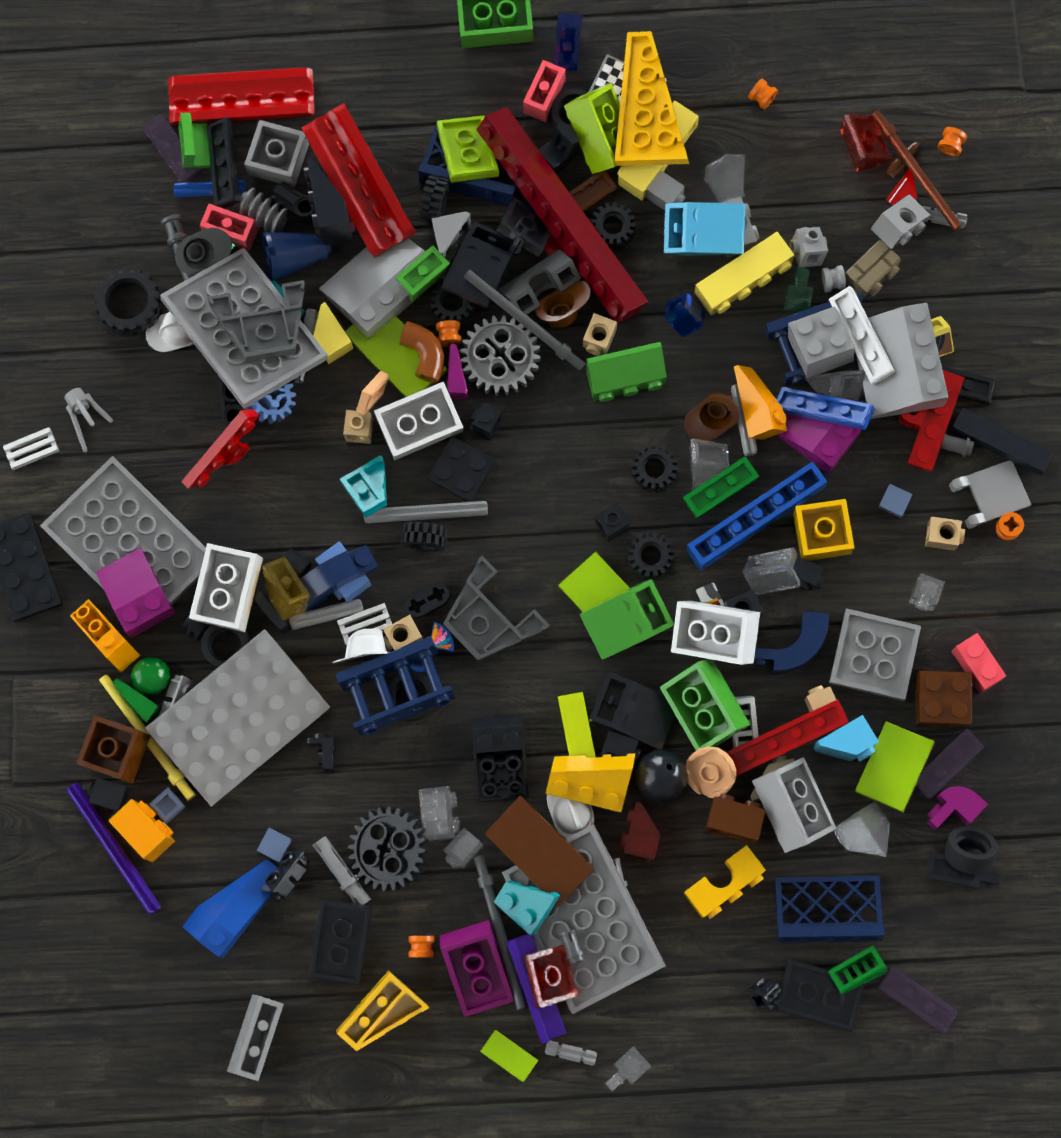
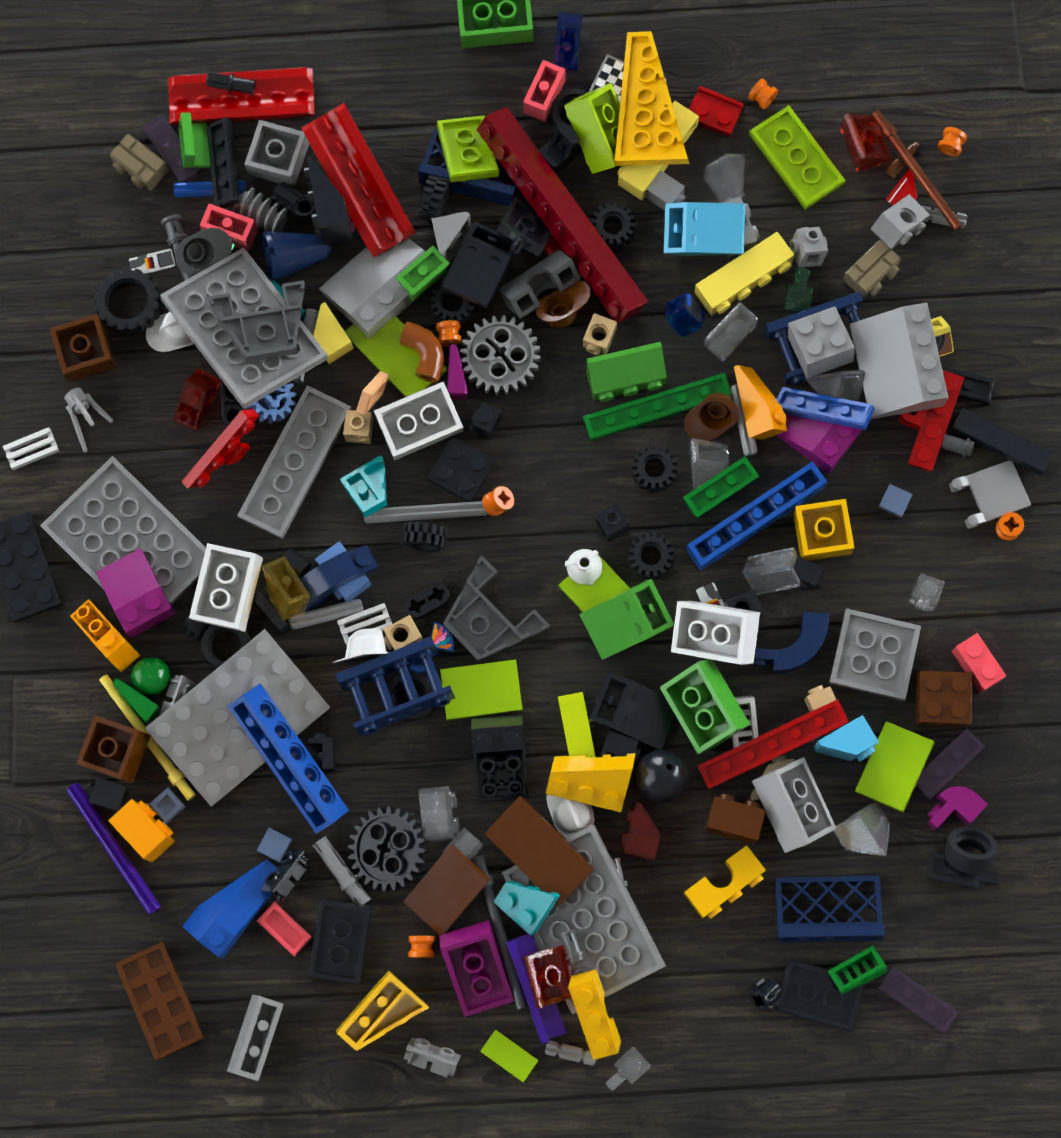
(82, 348): none -> reddish brown brick
(139, 163): none -> dark tan brick
(153, 261): none -> sticker
(159, 1000): none -> reddish brown plate
(195, 399): none -> clear red slope
(230, 83): none -> black axle
(284, 929): none -> coral tile
(288, 758): none -> blue brick
(294, 462): none -> light grey plate
(443, 1059): none -> light grey hinge
(446, 890): none -> reddish brown tile
(482, 689): none -> lime tile
(498, 501): none -> orange wheel
(562, 350): dark grey bar -> none
(587, 574): none -> white piece
(589, 1003): none -> yellow arch
(594, 191): reddish brown plate -> none
(653, 407): none -> green tile
(710, 771): light nougat tile -> none
(716, 111): none -> red plate
(730, 331): none -> clear brick
(797, 157): none -> lime tile
(833, 278): light grey wheel -> none
(866, 343): white tile -> none
(933, 536): tan brick -> none

